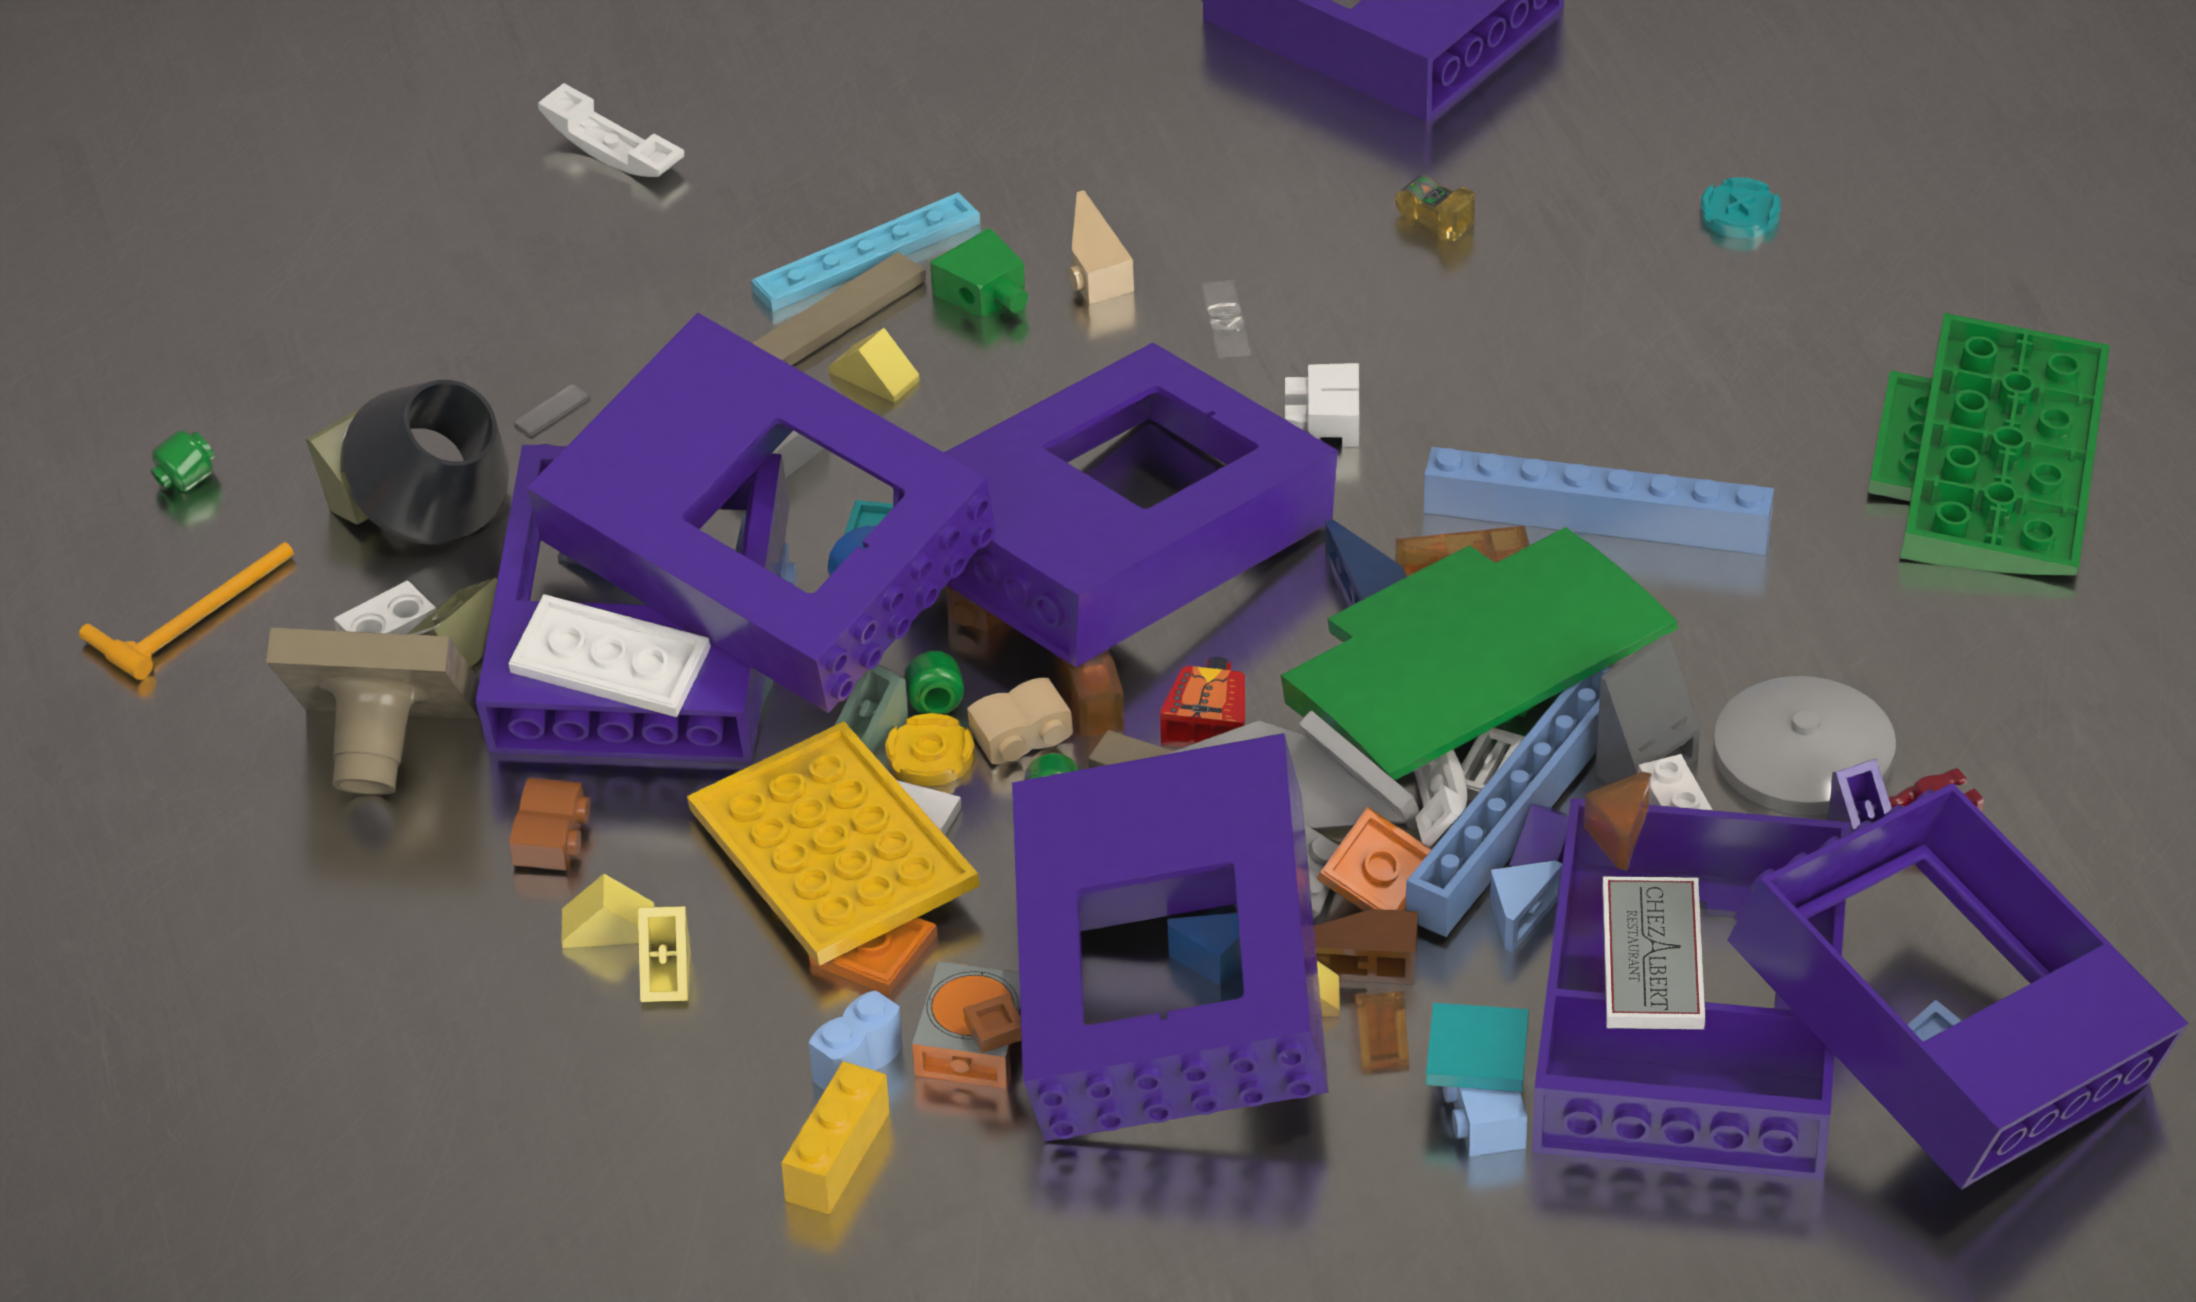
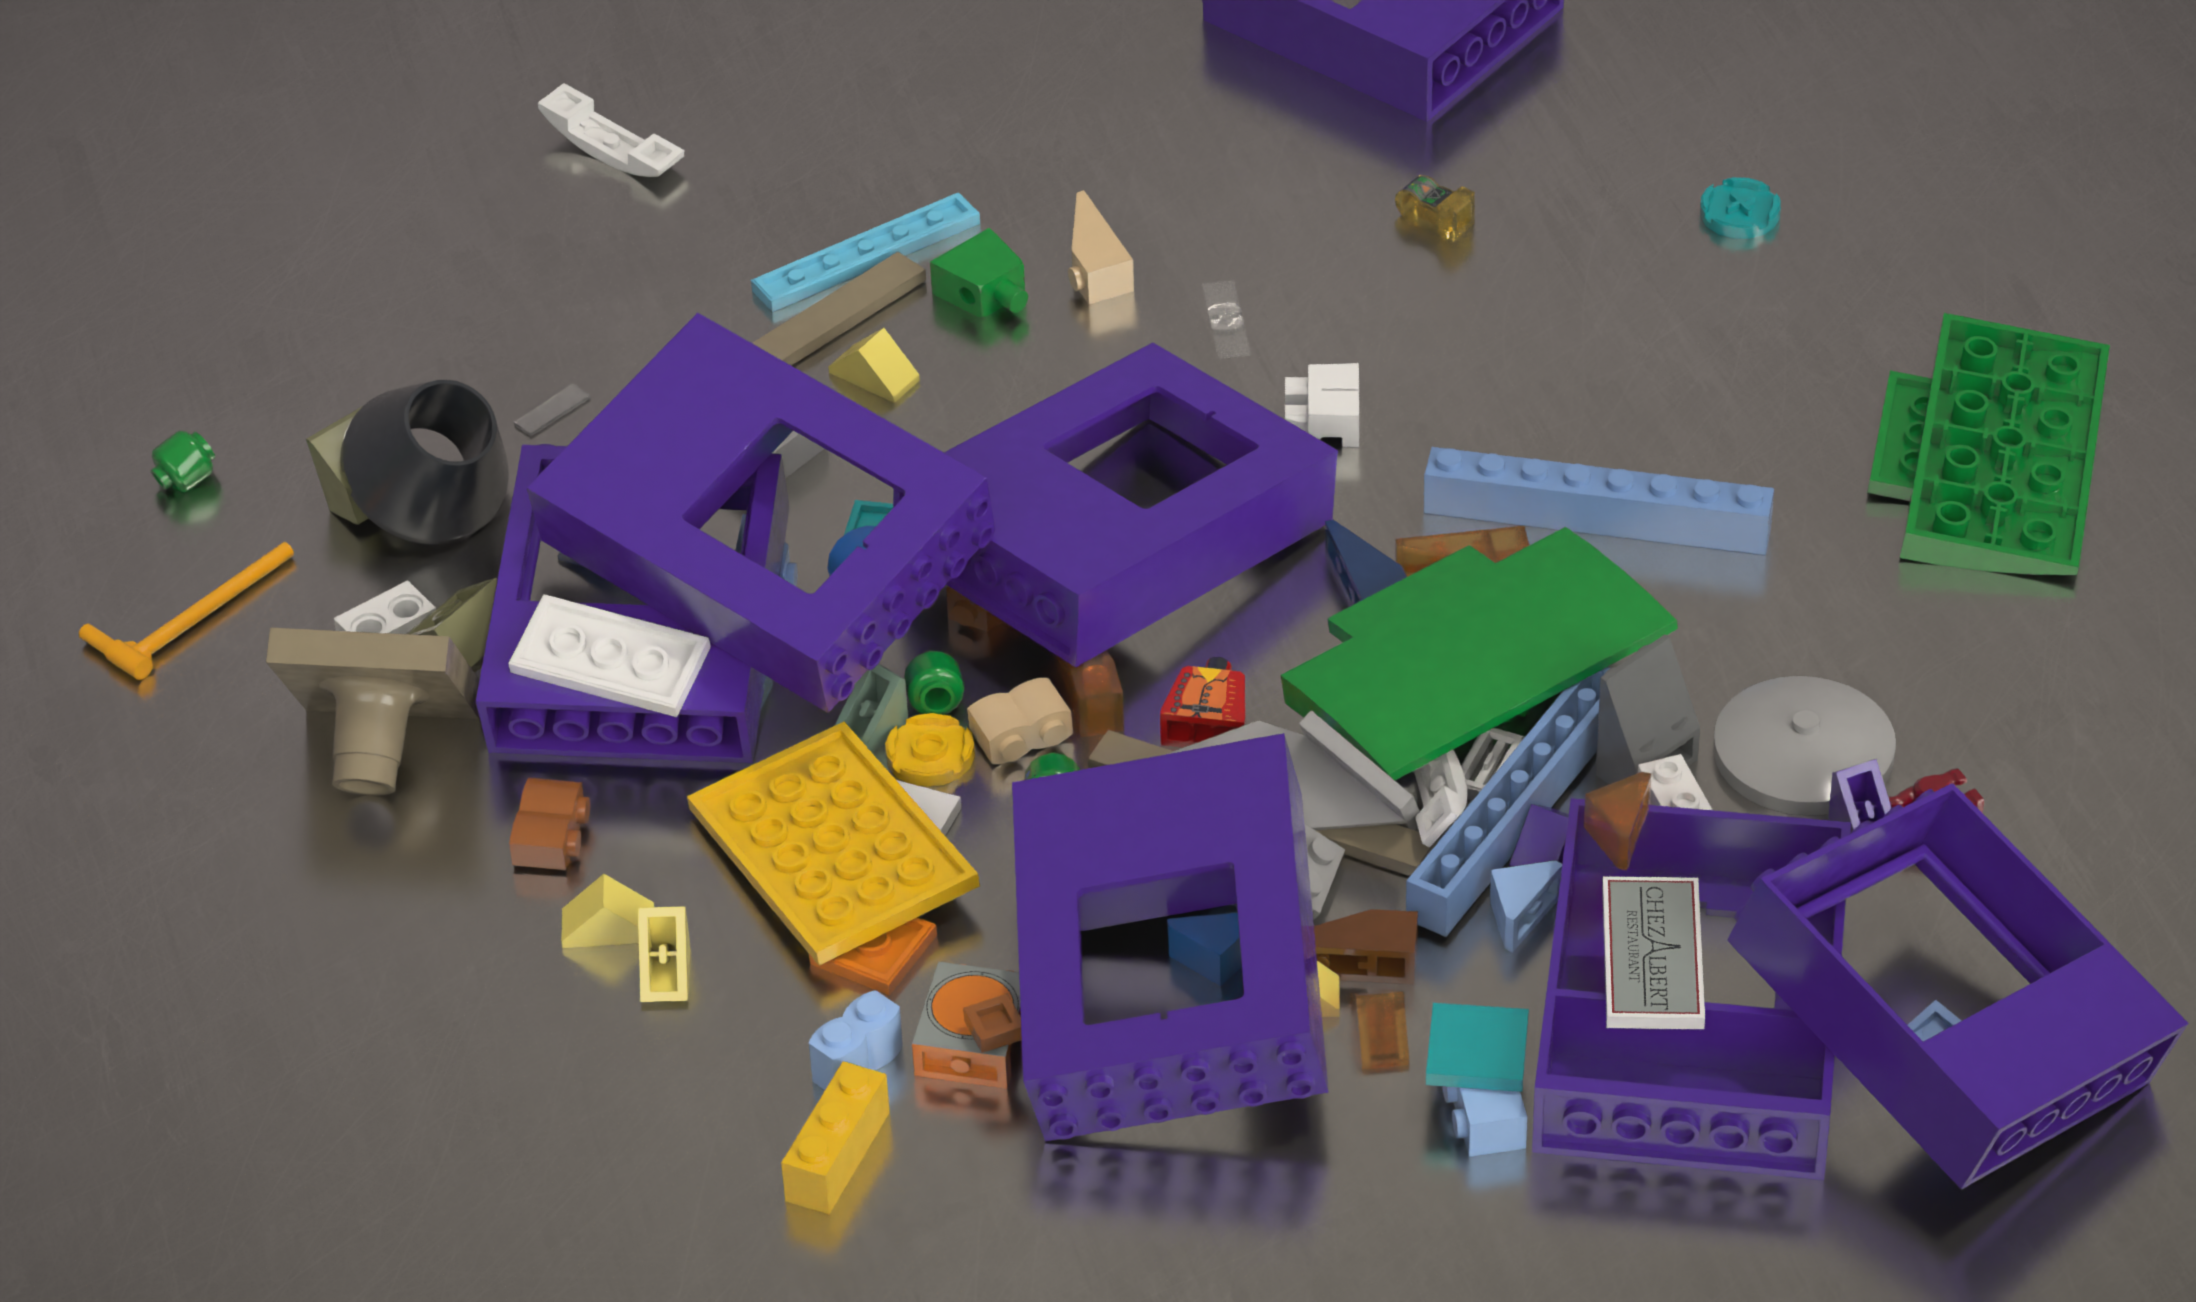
(1374, 864): orange tile -> none

